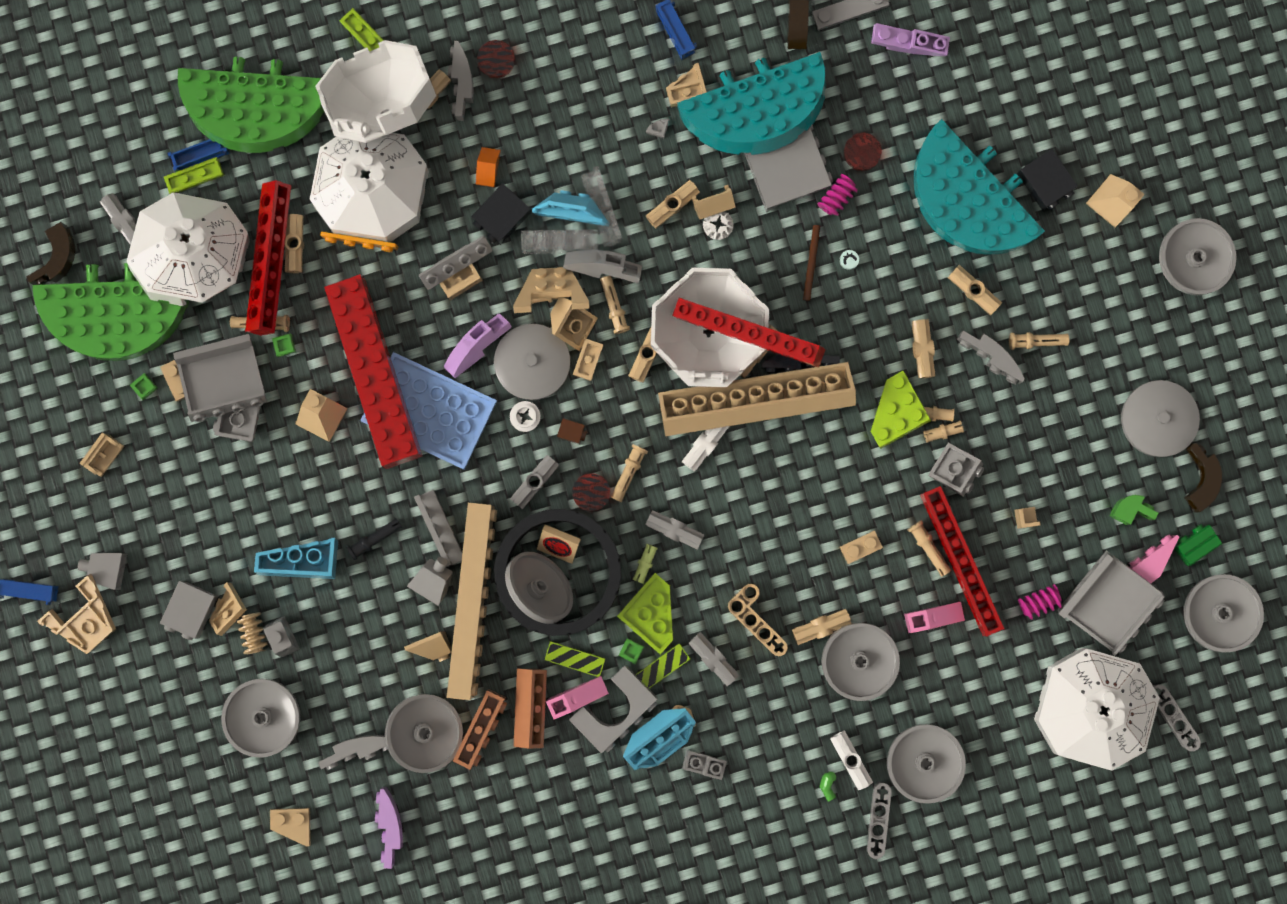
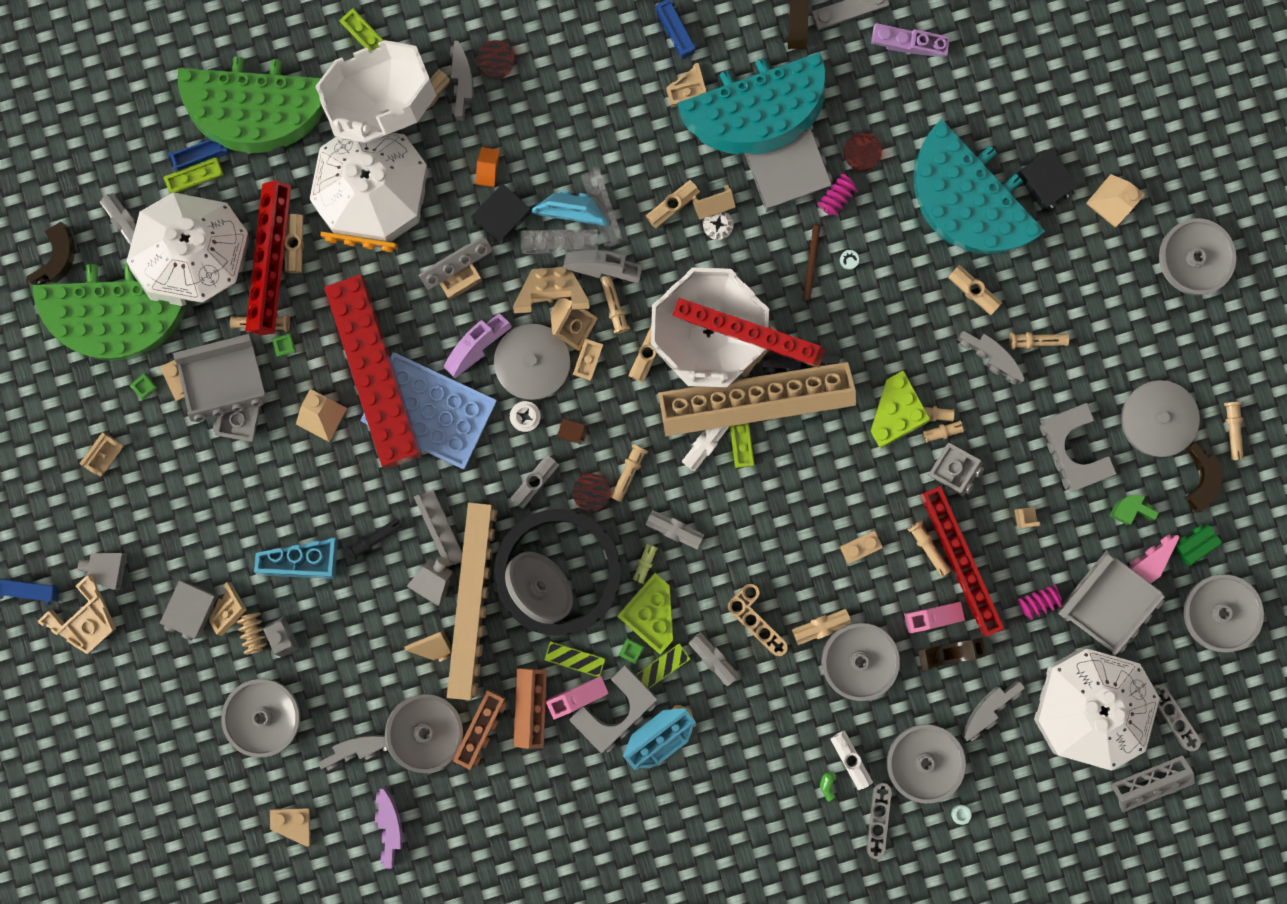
(558, 544): tan tile -> none
(658, 128): light grey tile -> none
(704, 764): light grey slope -> none
(742, 445): none -> lime tile
(923, 348): tan piece -> none
(951, 653): none -> dark brown arch
(961, 814): none -> light aqua tile
(984, 715): none -> light grey slope
(1074, 475): none -> light grey arch
(1154, 789): none -> light grey fence
(1234, 420): none -> tan pin

